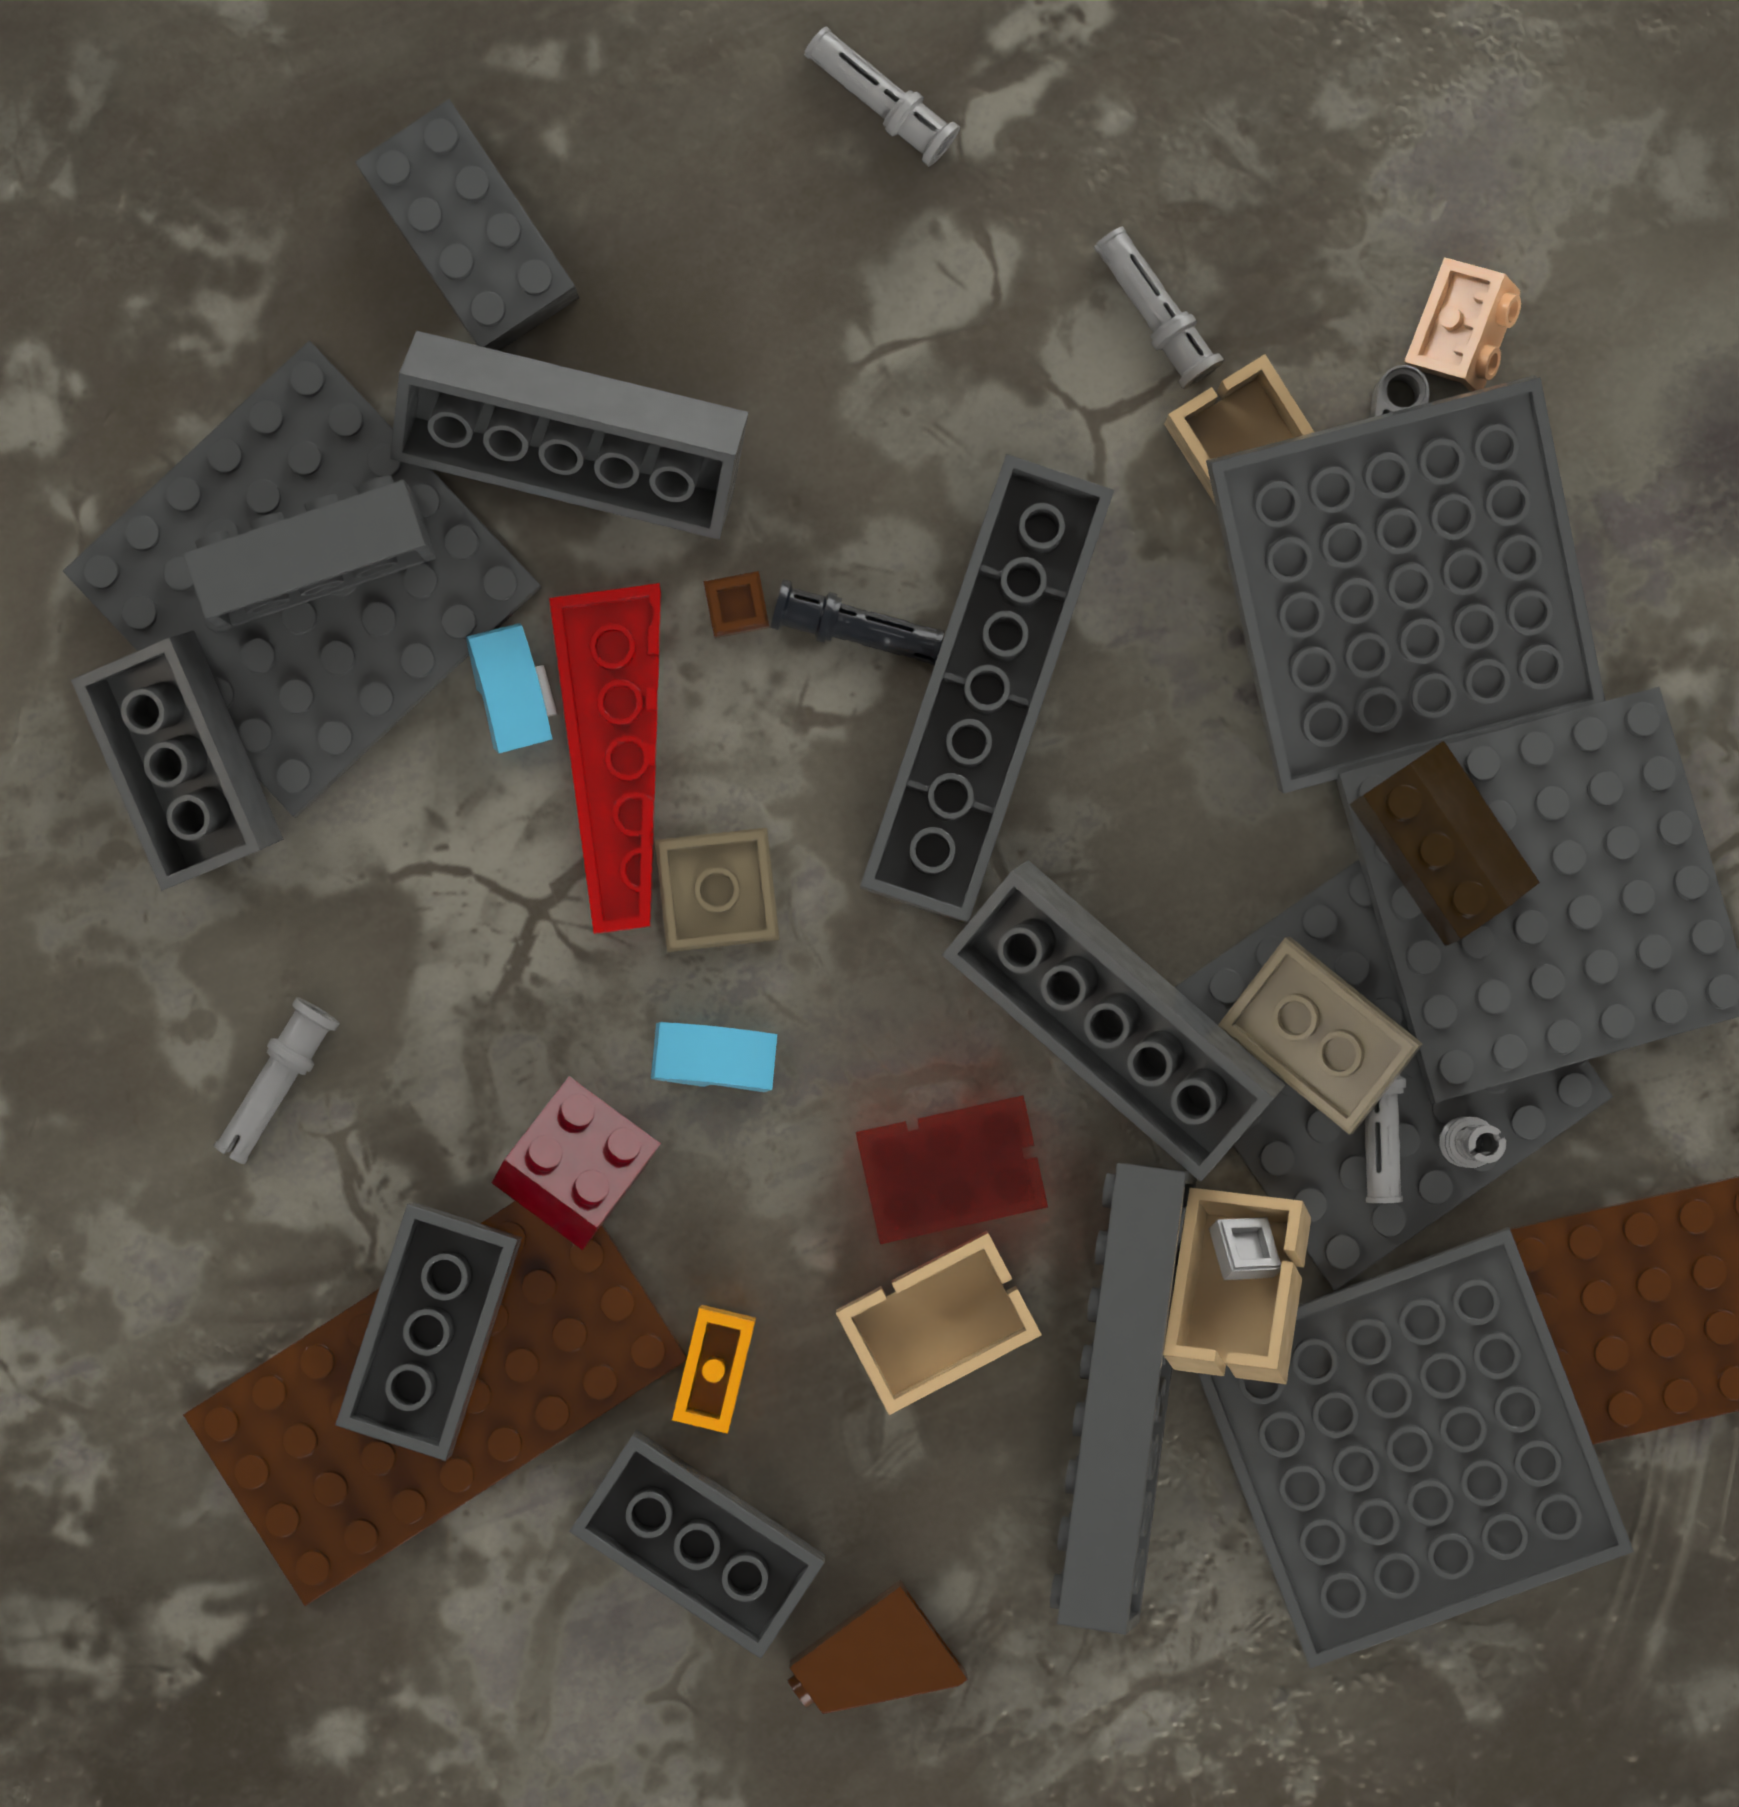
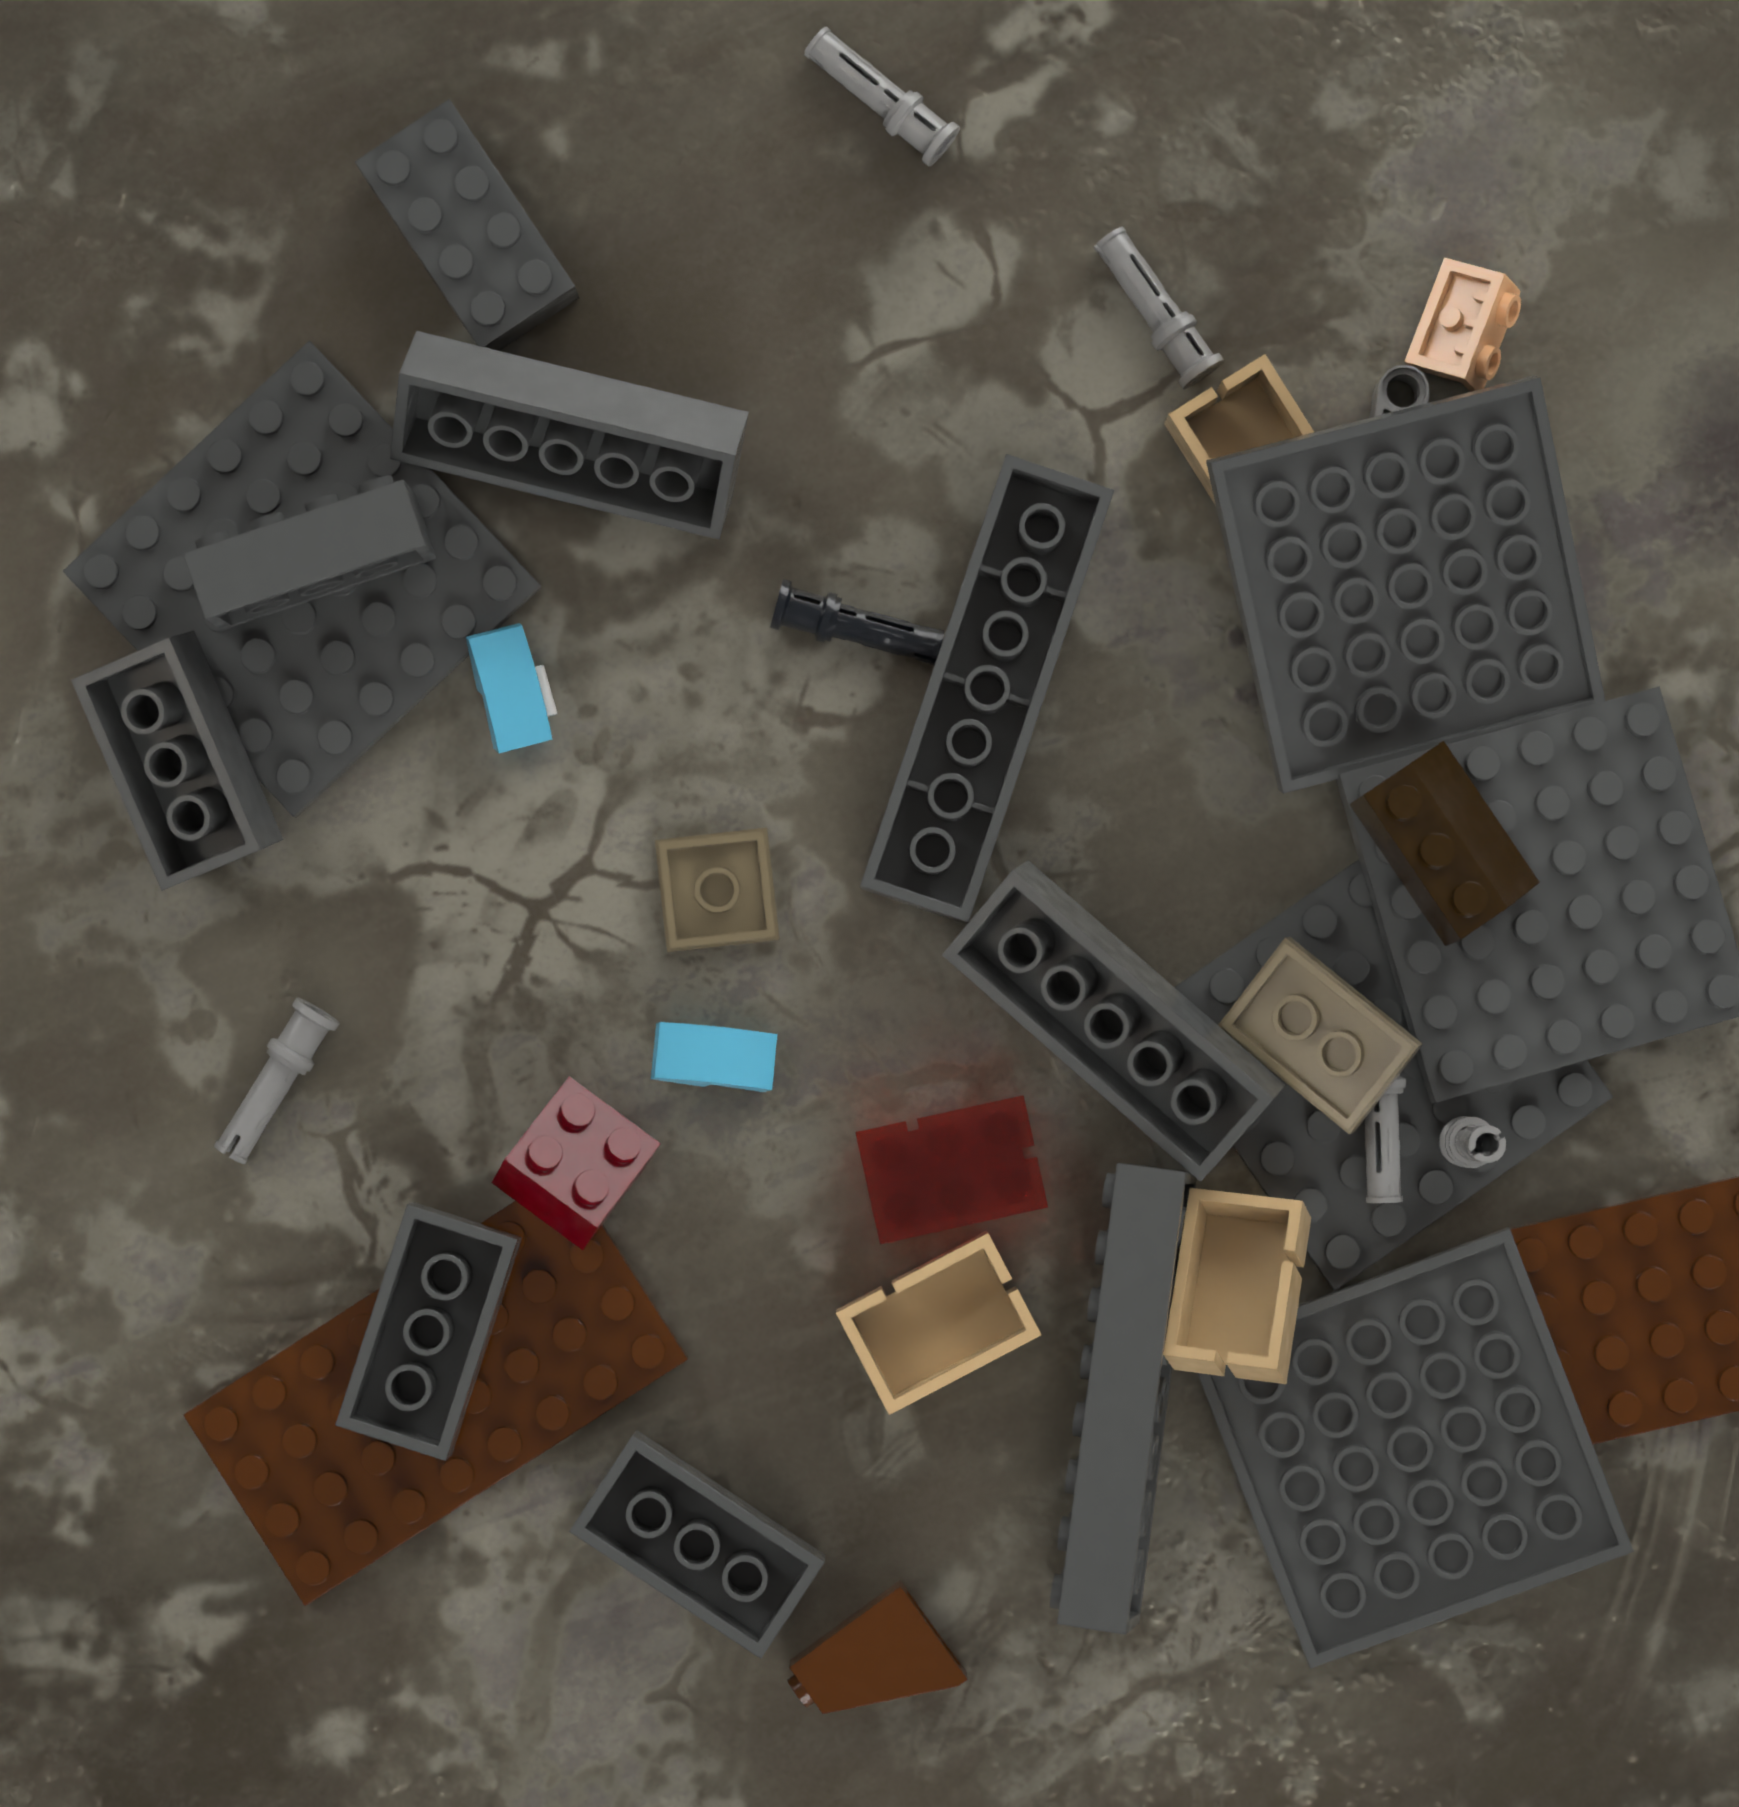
(610, 704): red wing -> none
(714, 1369): light orange brick -> none
(736, 604): reddish brown tile -> none
(1245, 1248): light grey tile -> none

